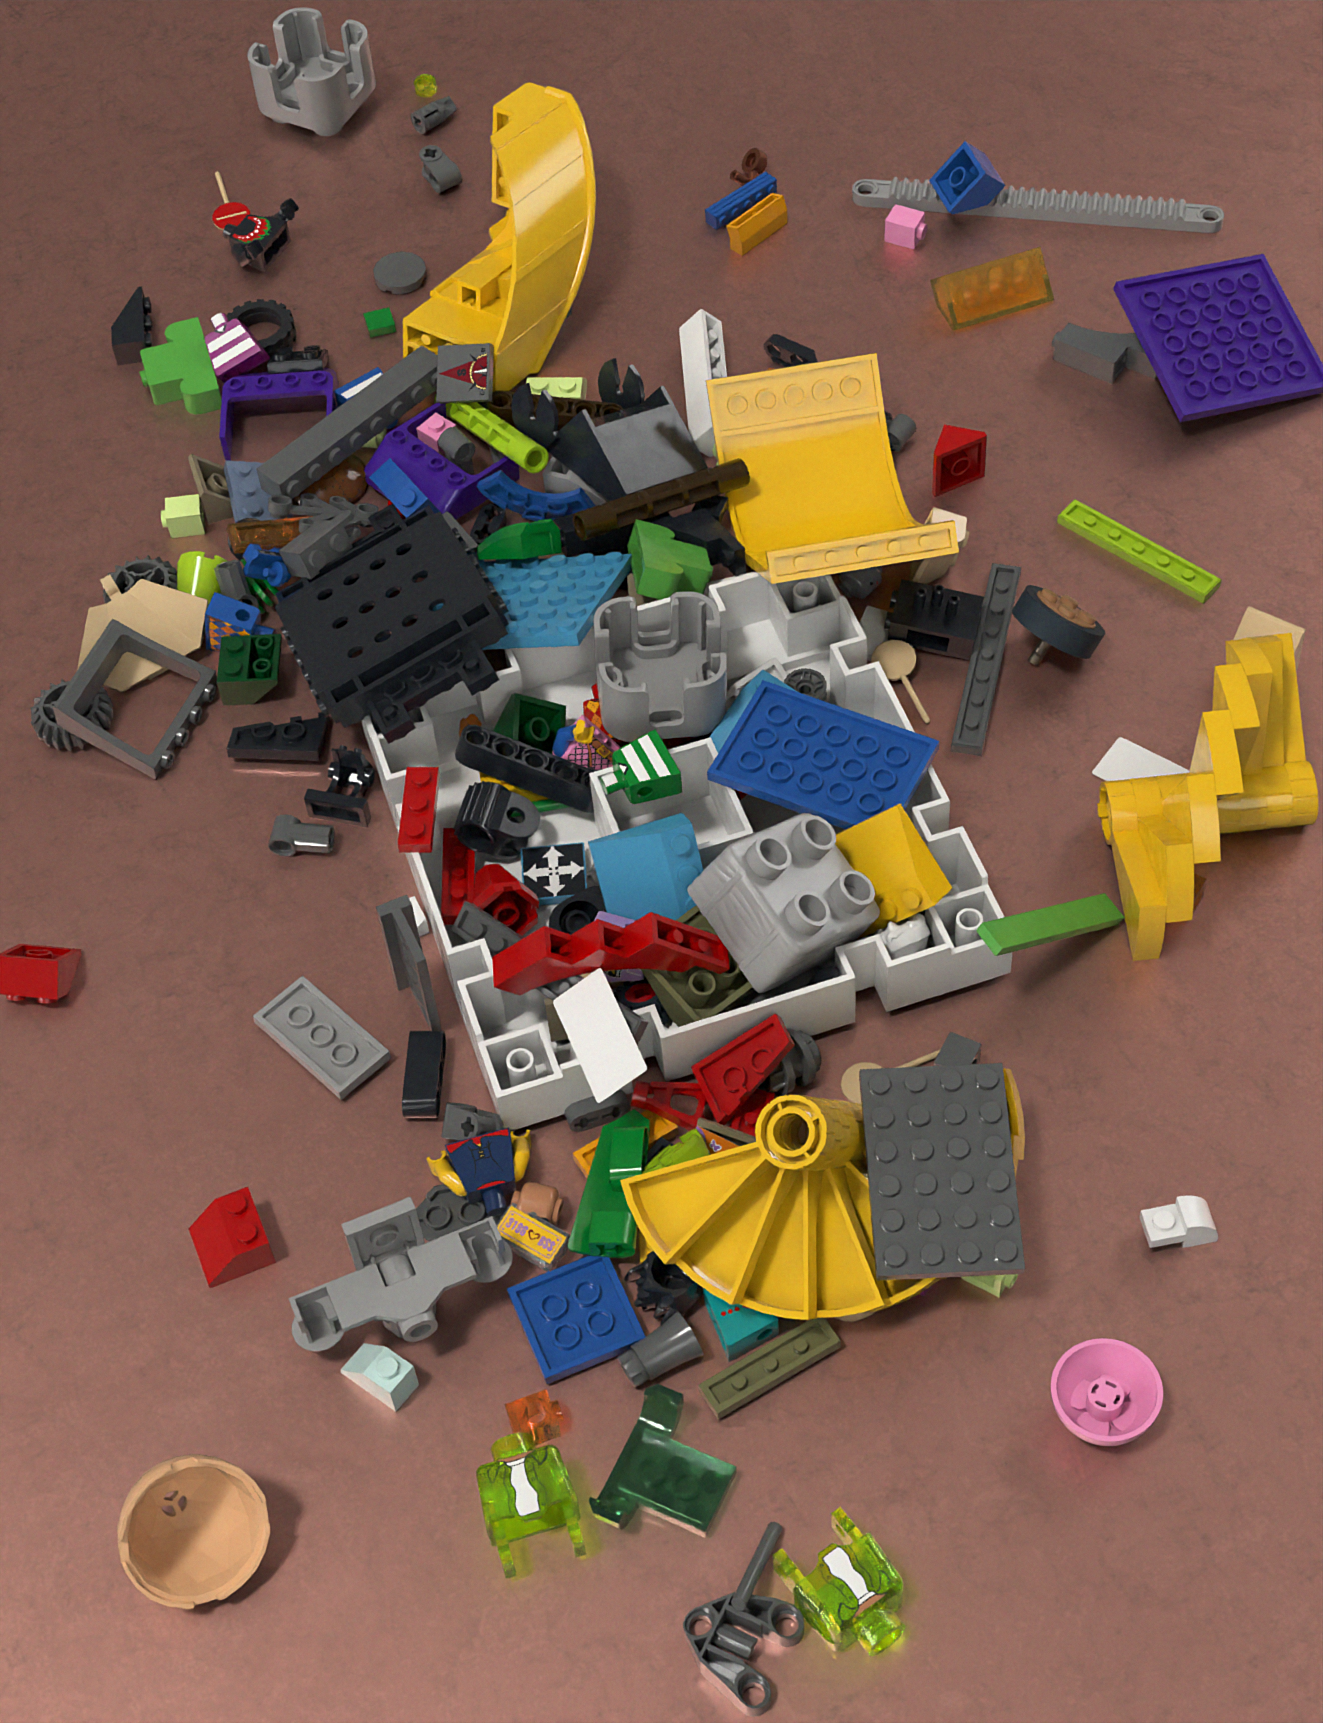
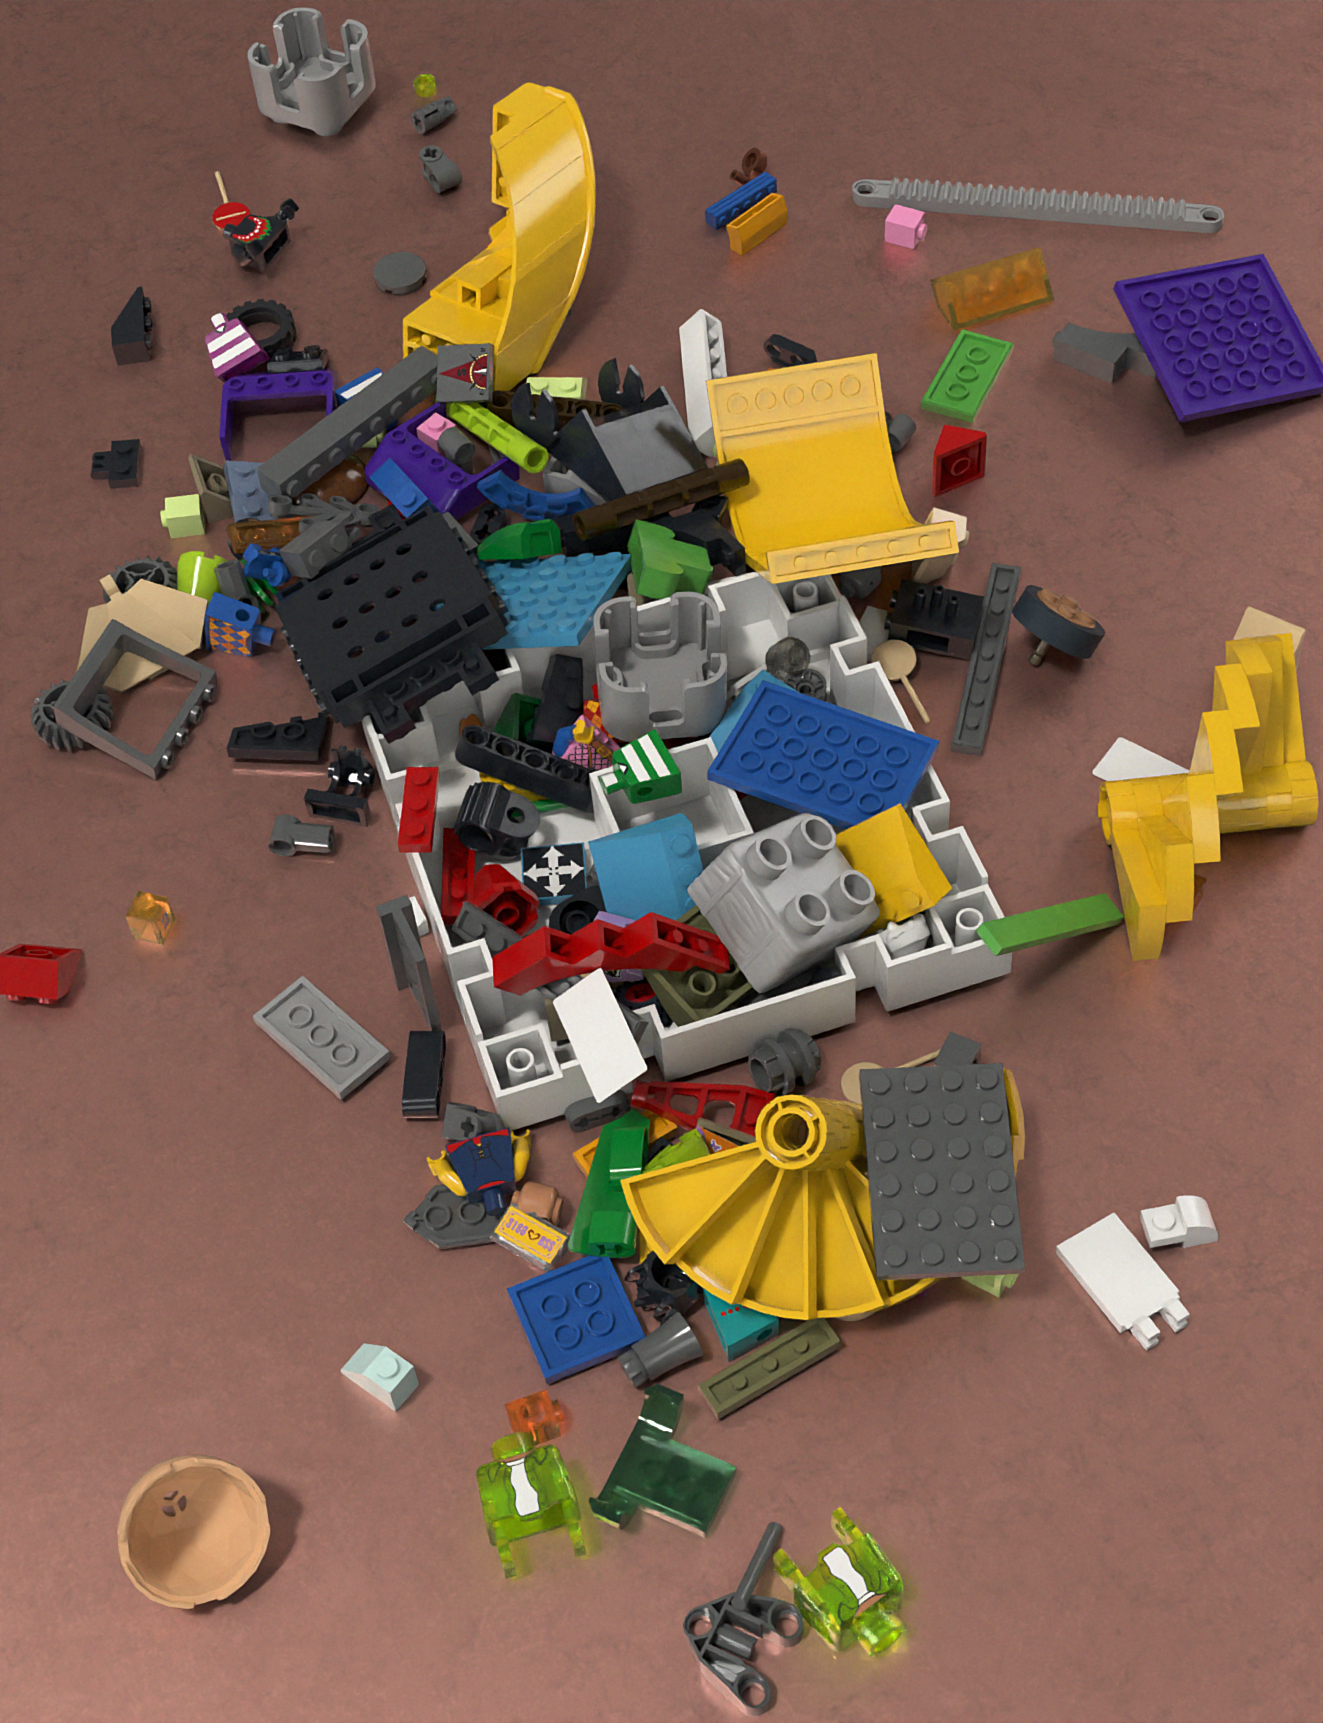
(119, 465): none -> black hinge
(150, 917): none -> clear yellow brick
(182, 369): bright green brick -> none
(231, 1238): red slope -> none
(248, 667): dark green slope -> none
(379, 322): green tile -> none
(397, 1276): light grey piece -> none
(560, 700): none -> black wing
(741, 1066): red wing -> none
(787, 657): none -> clear smoke head
(966, 180): blue slope -> none
(967, 376): none -> bright green tile
(1113, 1377): bright pink piece -> none
(1123, 1279): none -> white tile
(1139, 551): lime tile -> none

